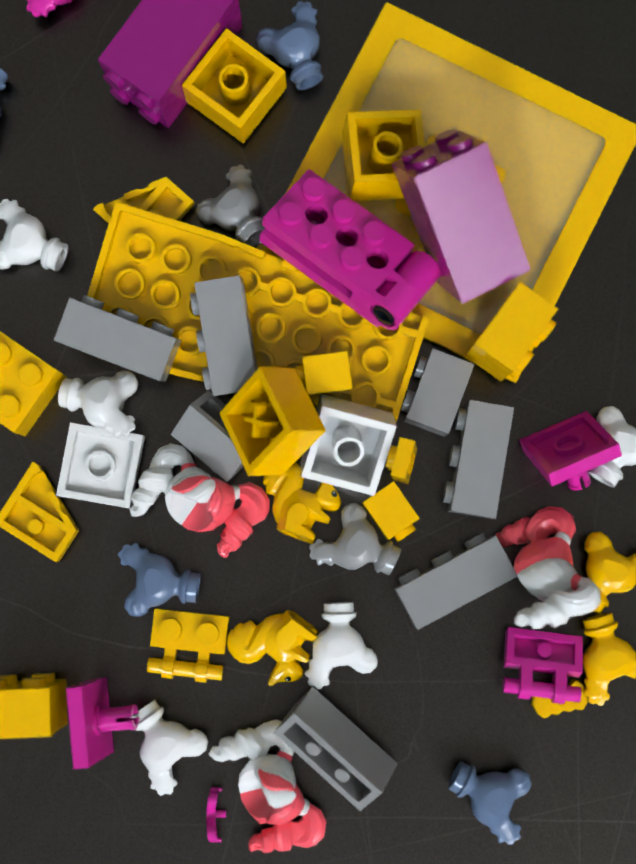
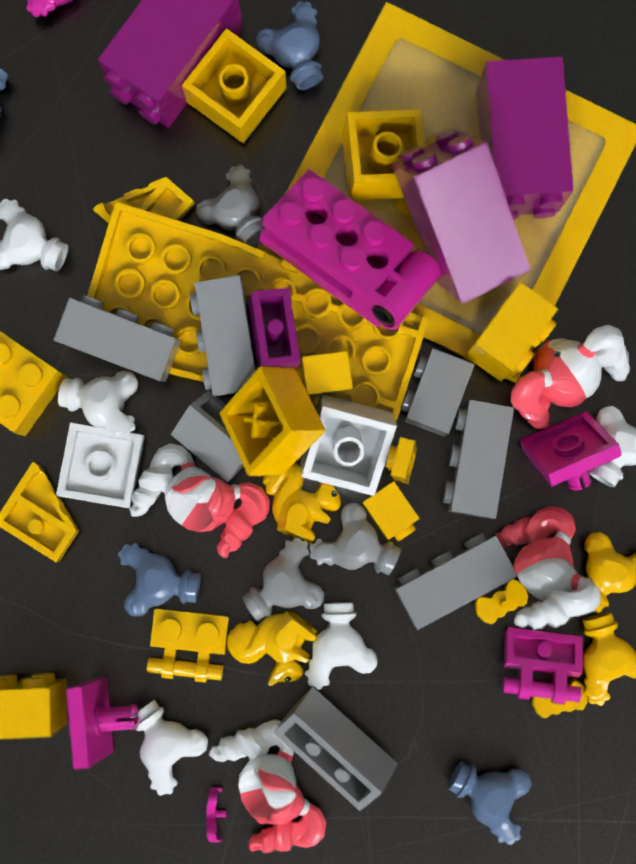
(273, 329): none -> magenta brick
(284, 583): none -> light grey animal
(501, 602): none -> yellow piece
(527, 132): none -> magenta brick
(571, 376): none -> hair

